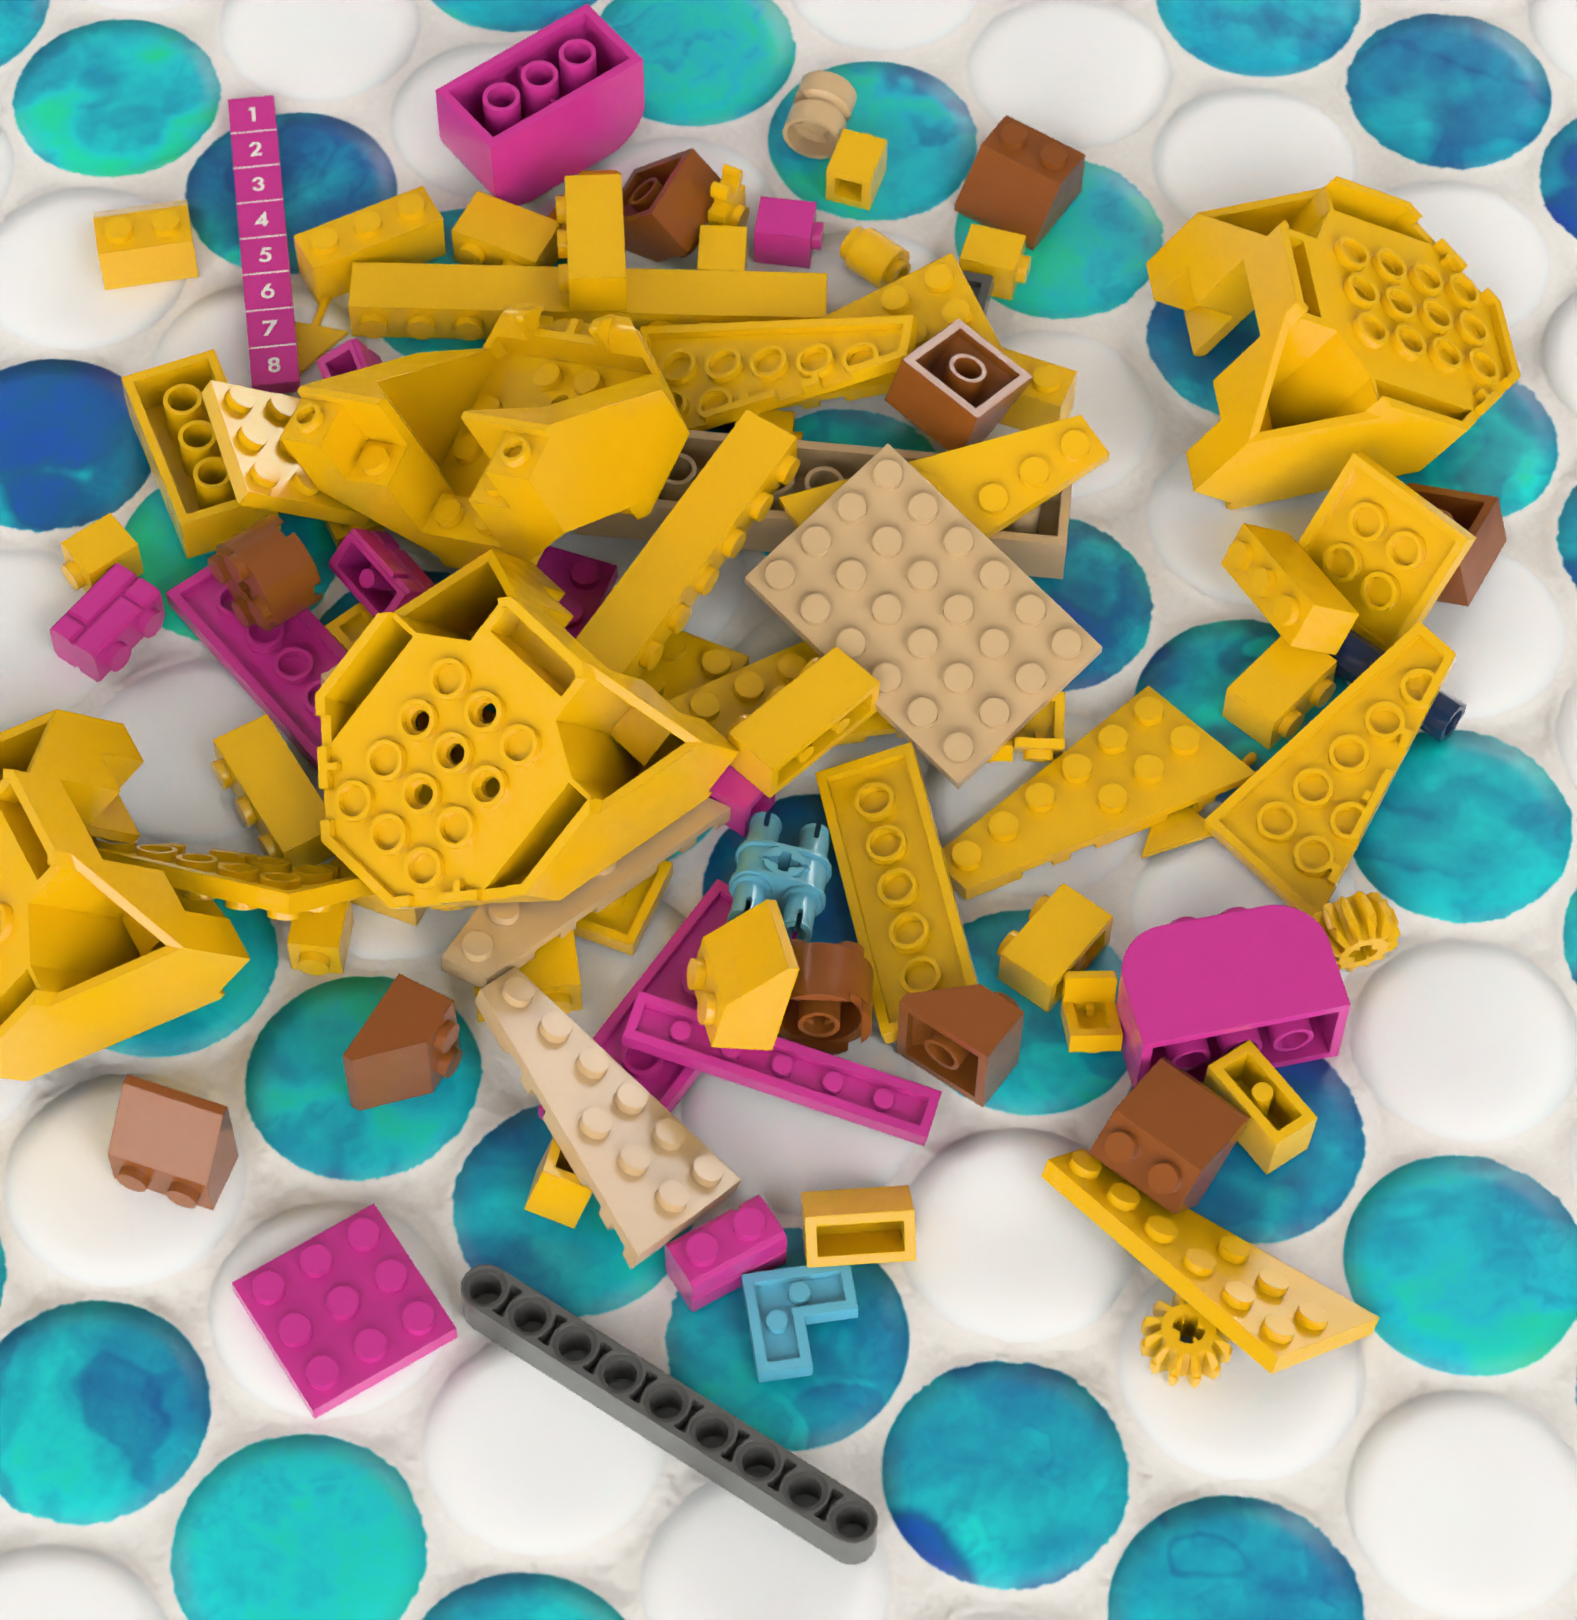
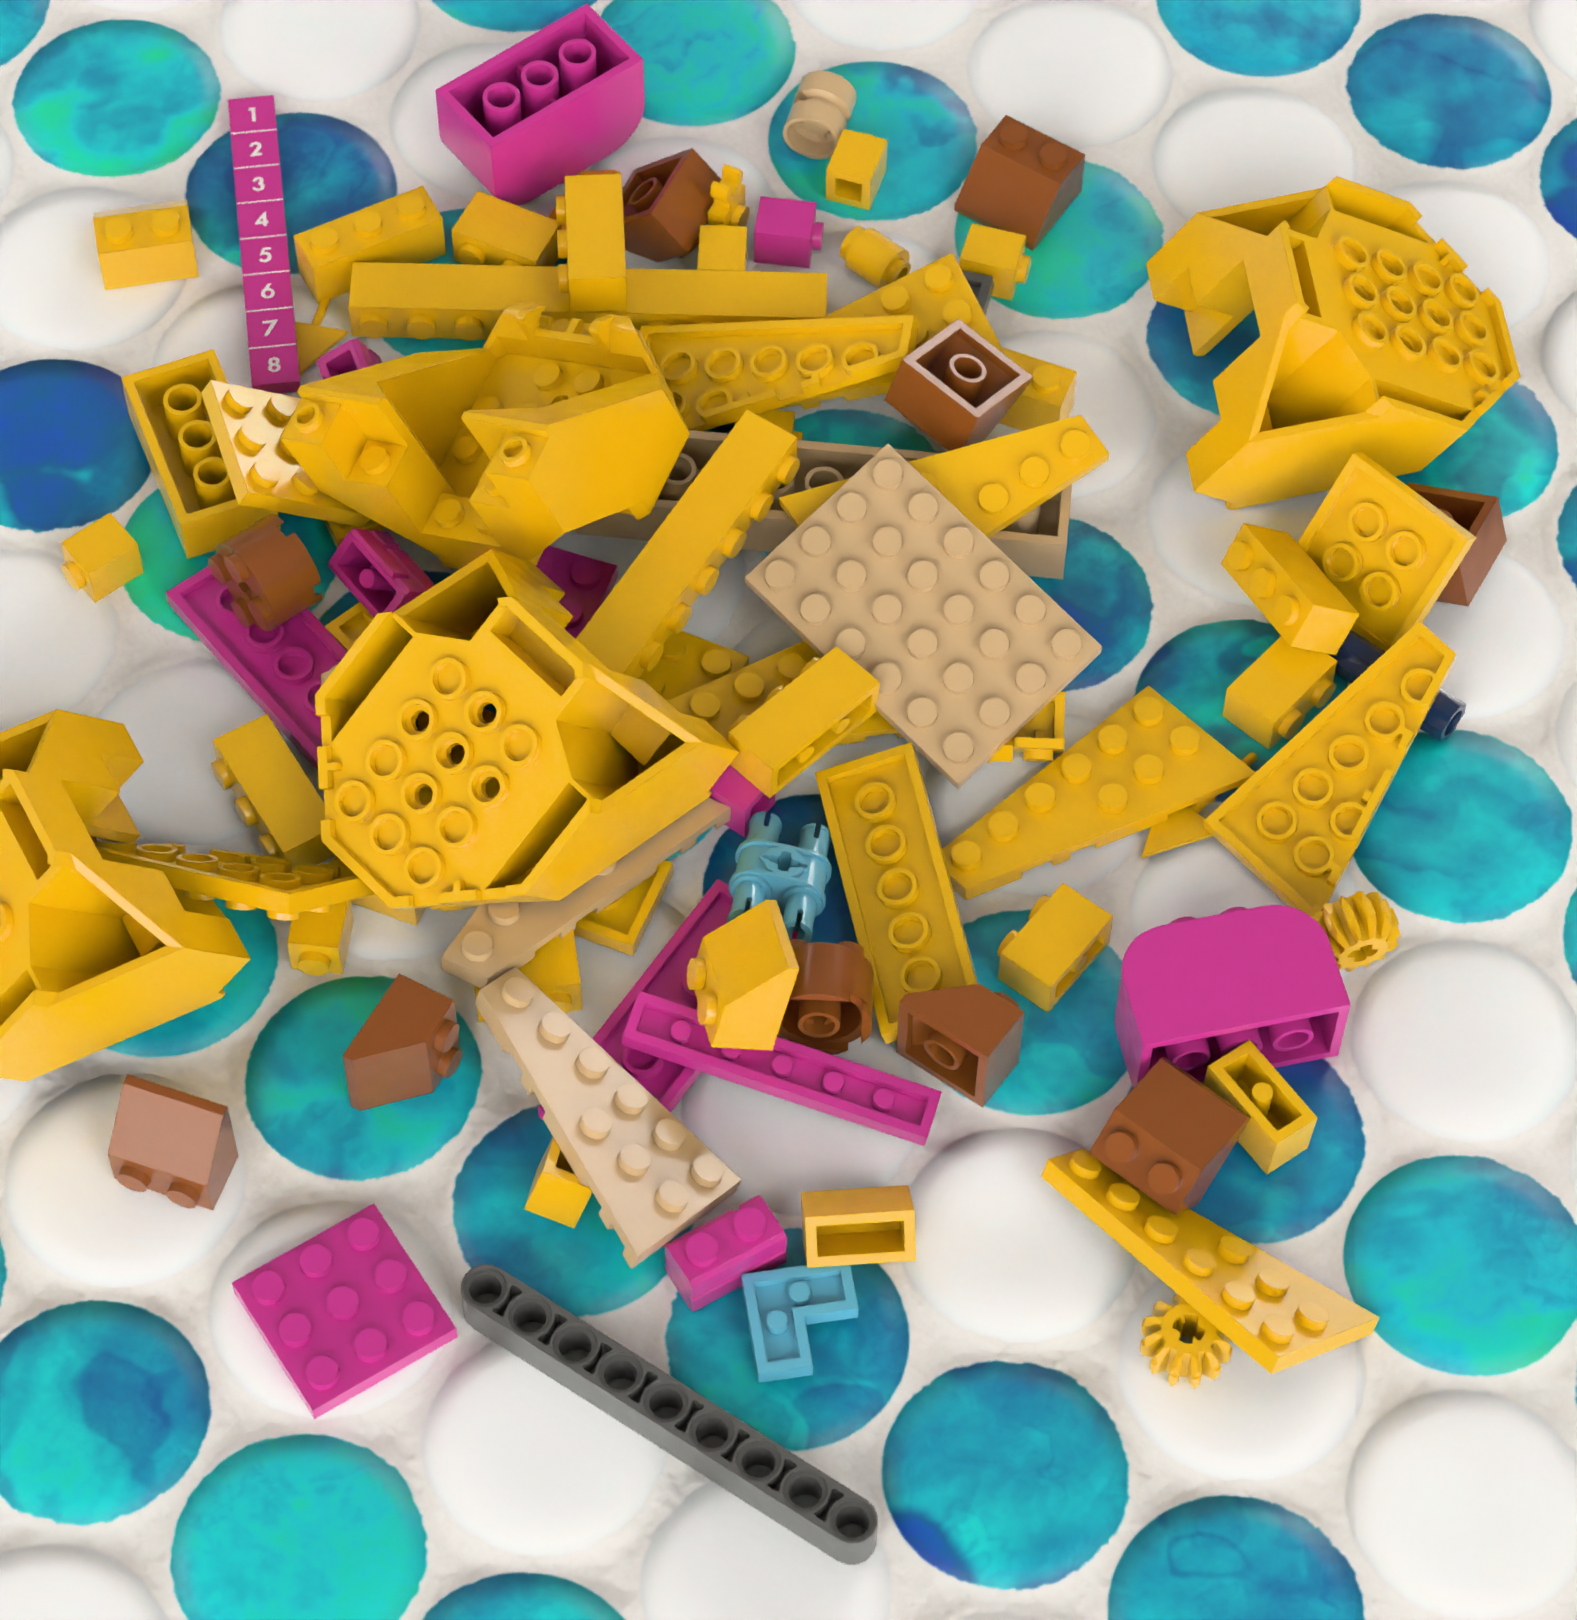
(108, 623): dark pink brick -> none
(1090, 1011): yellow bracket -> none

